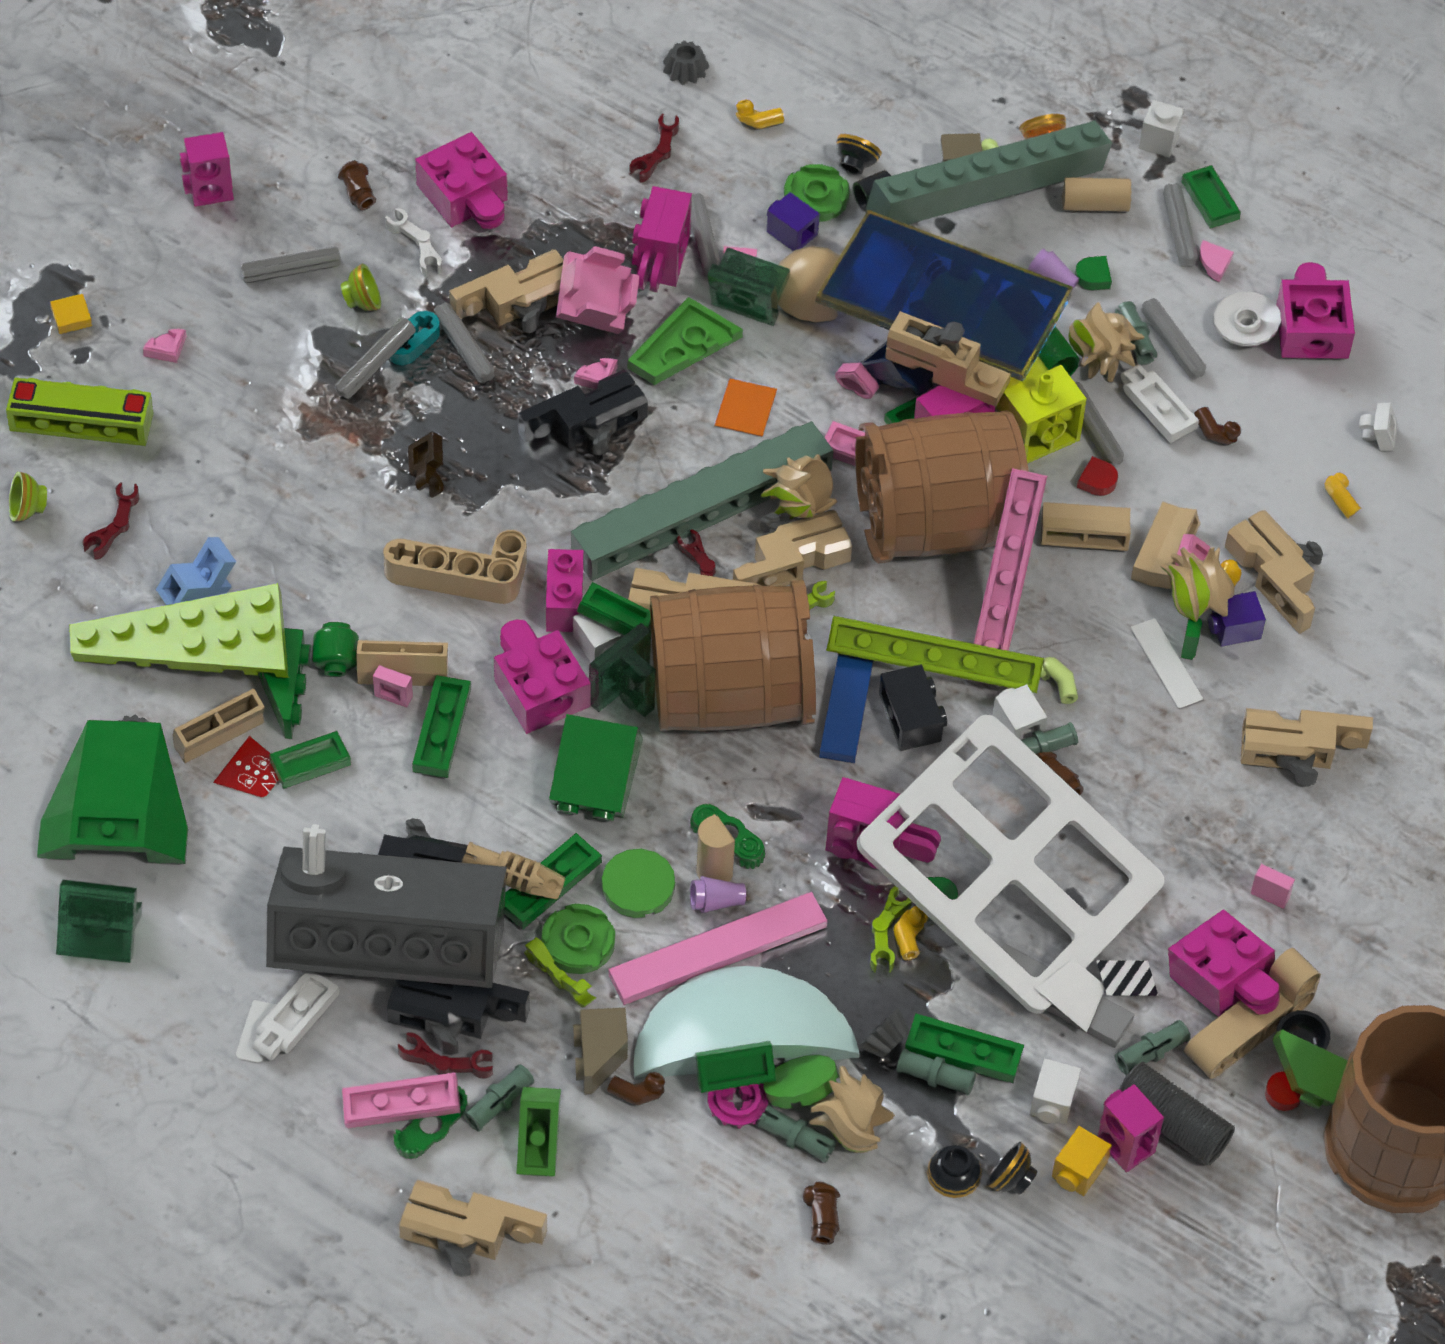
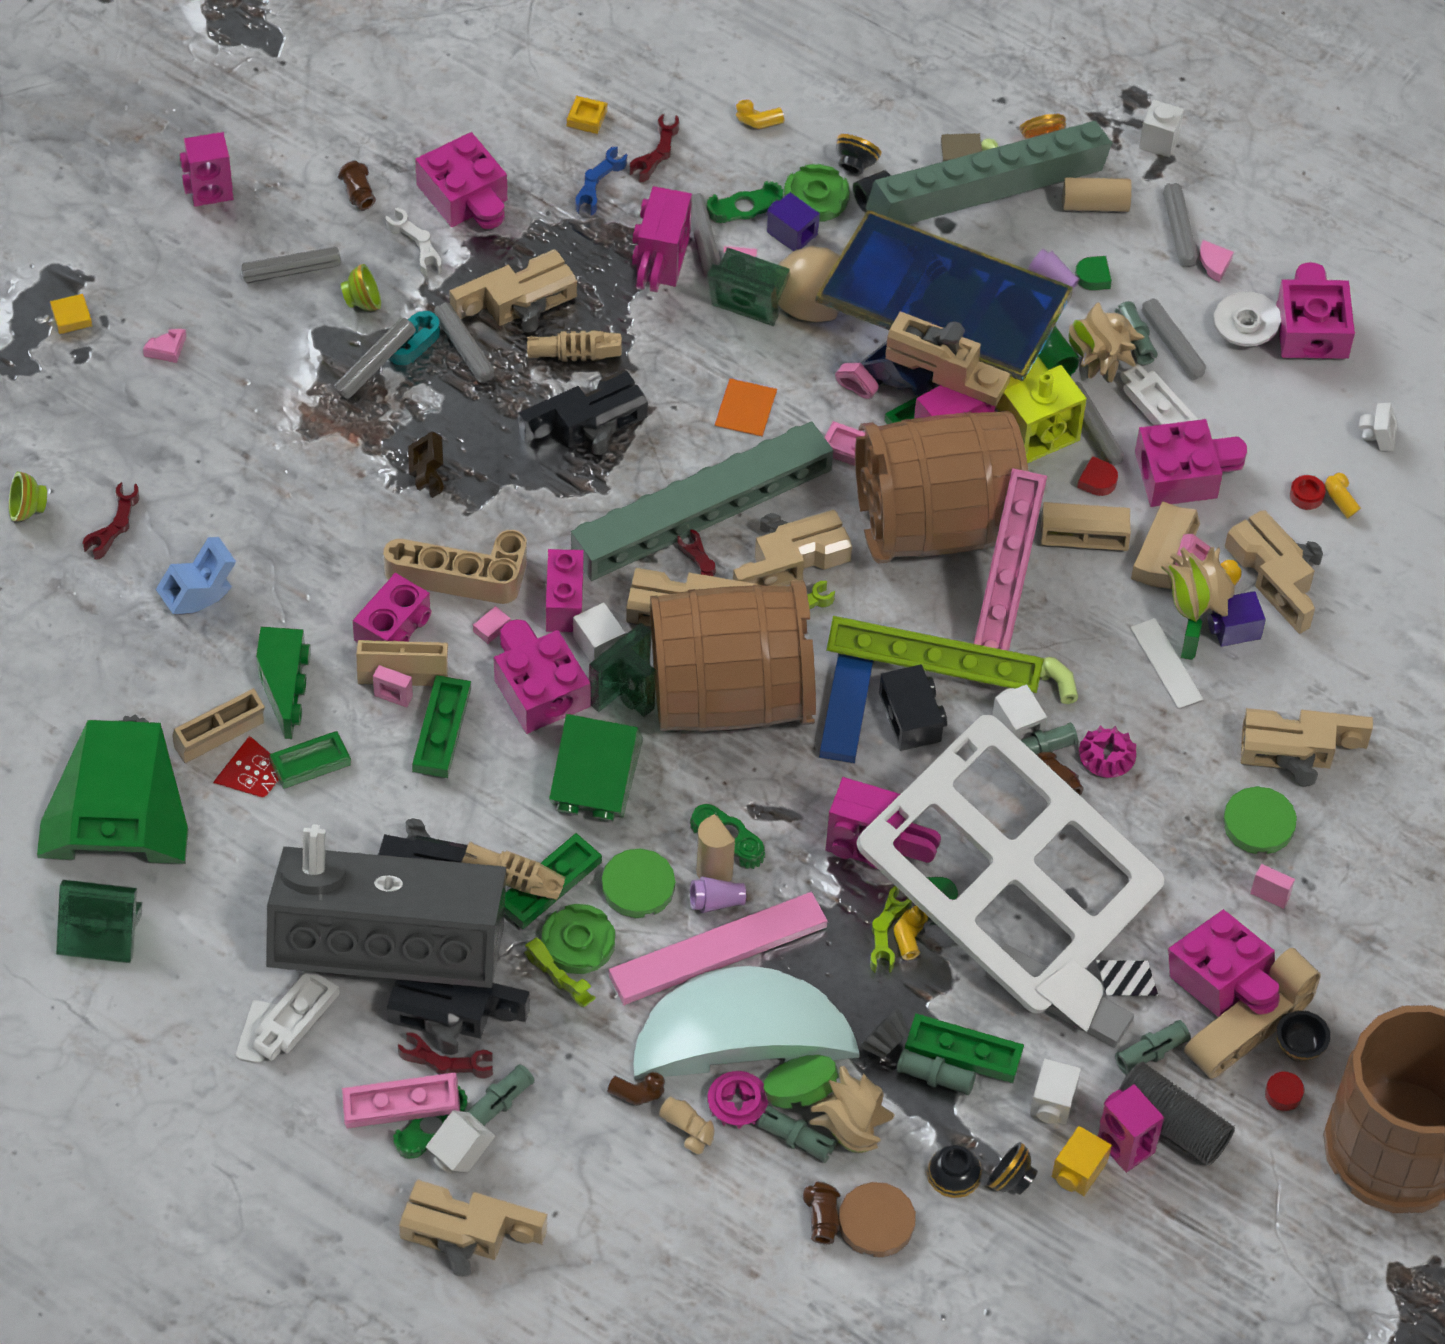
(80, 411): lime brick -> none
(201, 634): lime wing -> none
(335, 648): green head -> none
(386, 613): none -> dark pink brick
(459, 1142): none -> white brick
(490, 624): none -> bright pink piece
(538, 1131): bright green slope -> none
(574, 346): none -> tan hinge
(587, 114): none -> yellow tile
(591, 374): bright pink tile -> none
(592, 177): none -> blue piece
(597, 289): bright pink panel -> none
(602, 1044): dark tan slope -> none
(612, 610): green tile -> none
(681, 341): bright green wing -> none
(685, 63): dark grey piece -> none
(686, 1118): none -> tan arm
(726, 211): none -> green piece
(735, 1066): green tile -> none
(802, 487): tan hair -> none
(877, 1219): none -> medium nougat tile
(1120, 759): none -> dark pink gear
(1184, 462): none -> dark pink brick
(1211, 196): green tile -> none
(1224, 434): reddish brown arm -> none
(1259, 820): none -> bright green tile
(1307, 492): none -> red tile
(1310, 1069): bright green slope -> none

